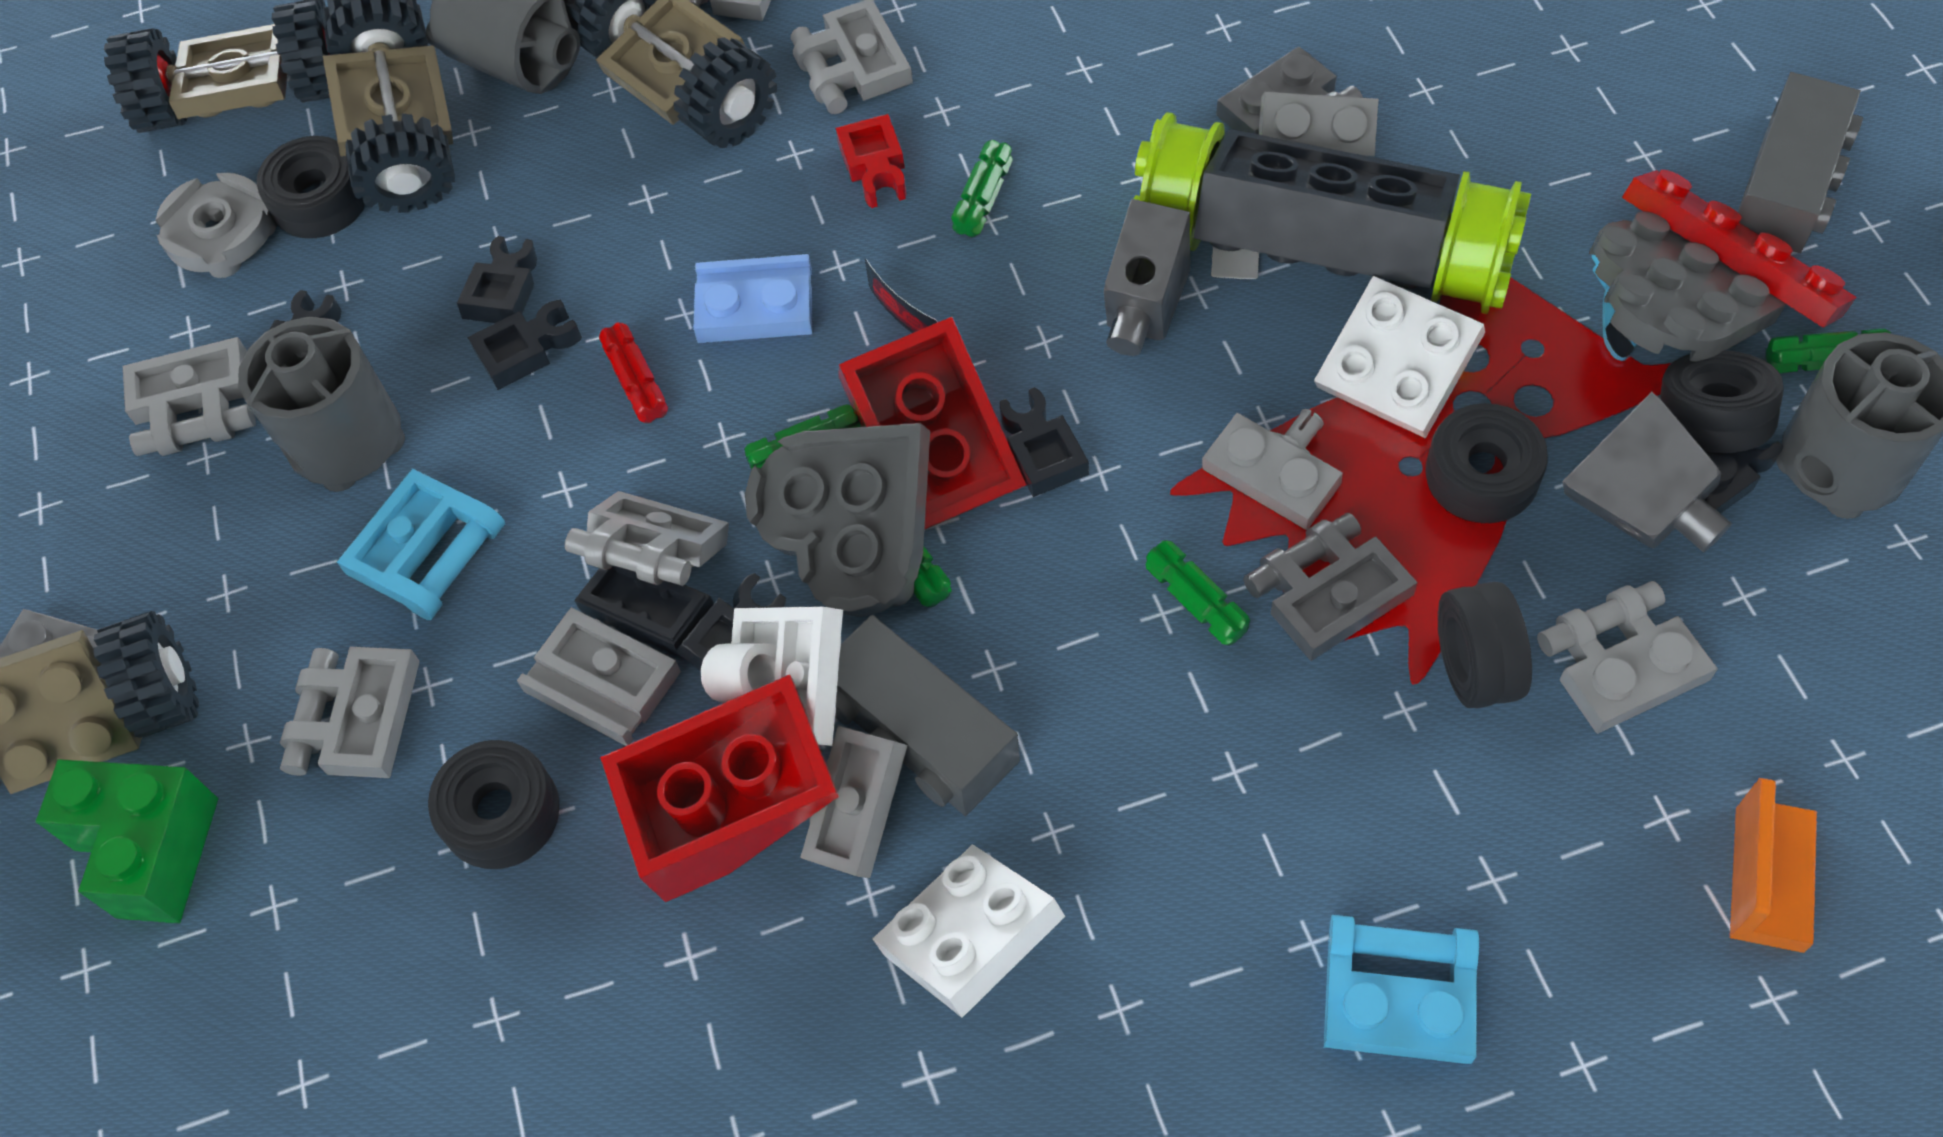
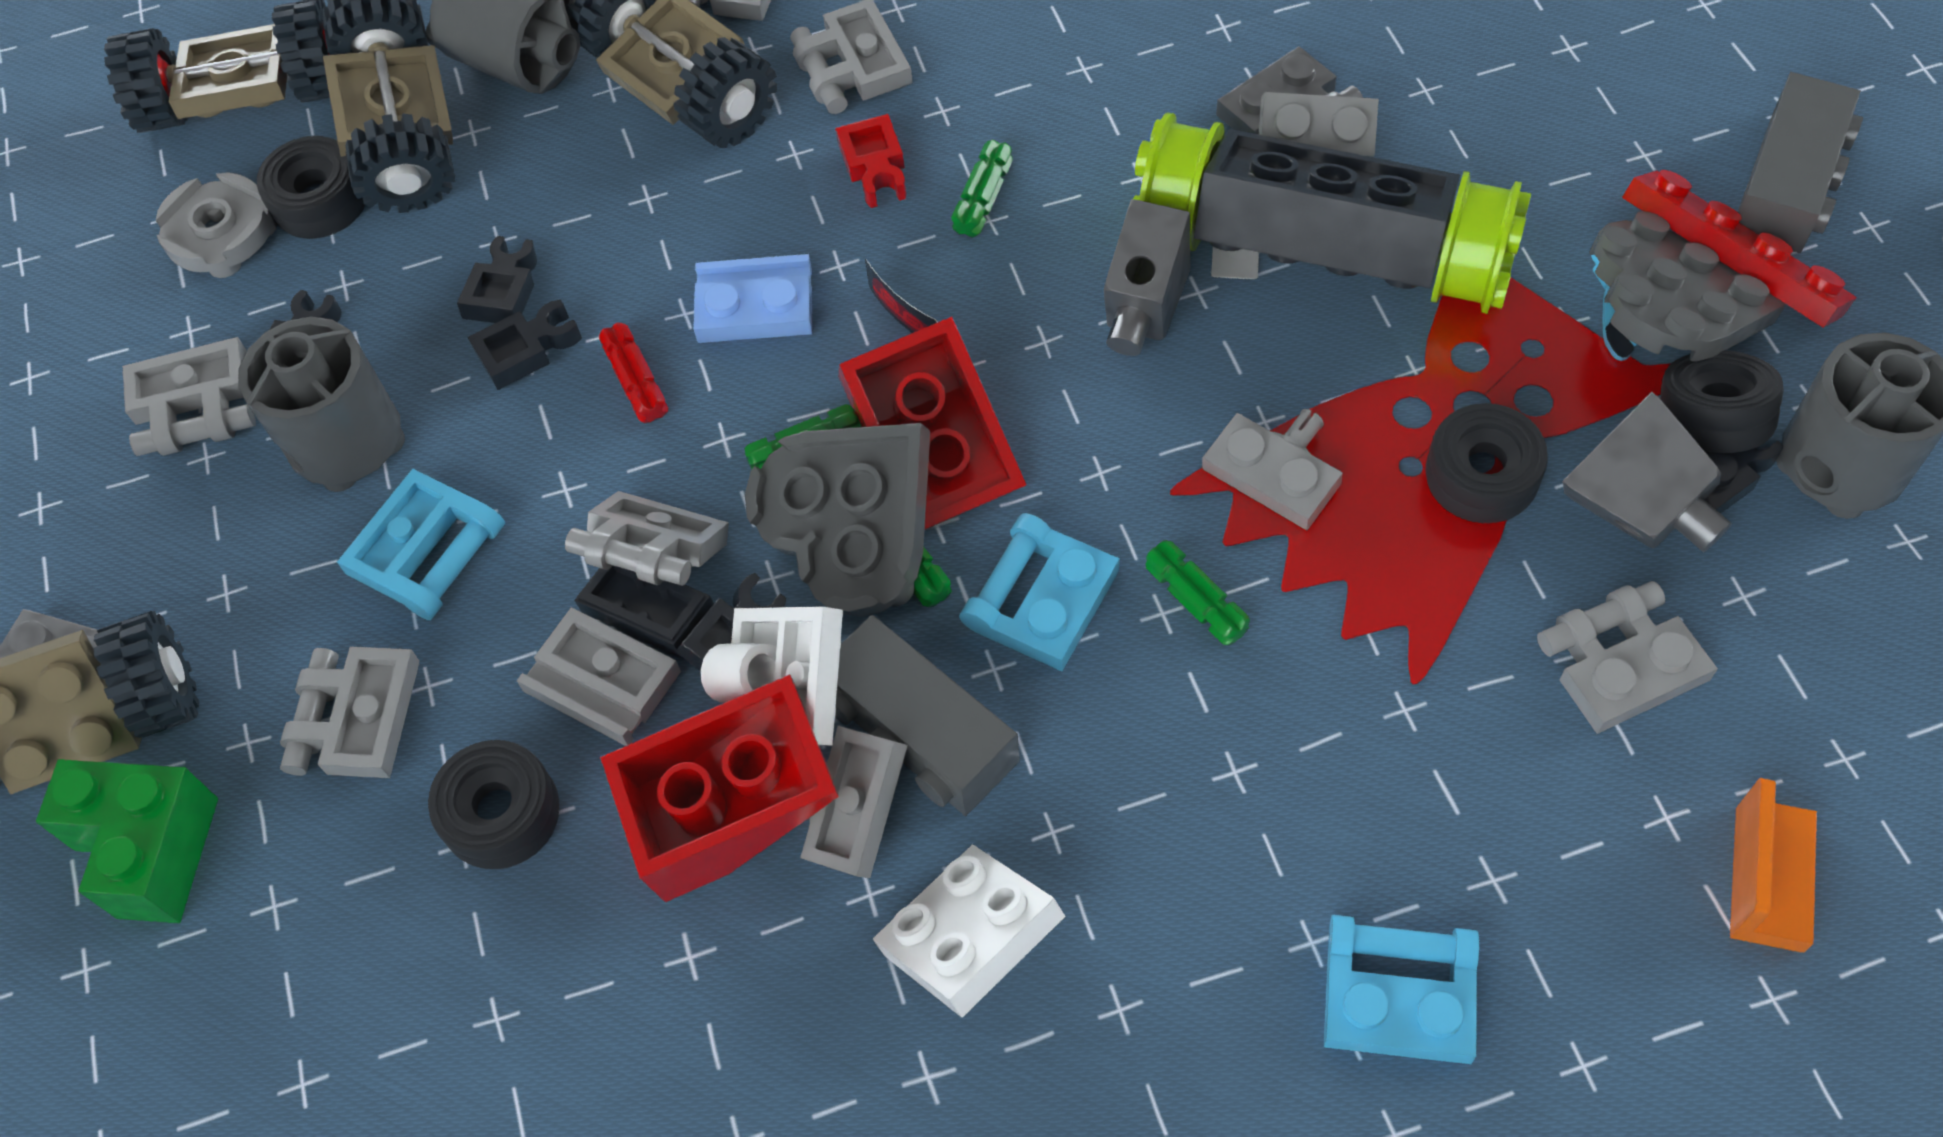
(1043, 448): black plate -> none
(1057, 603): none -> medium azure plate
(1338, 599): flat silver plate -> none
(1399, 356): white plate -> none
(1484, 645): black tyre -> none
(1788, 352): green axle -> none

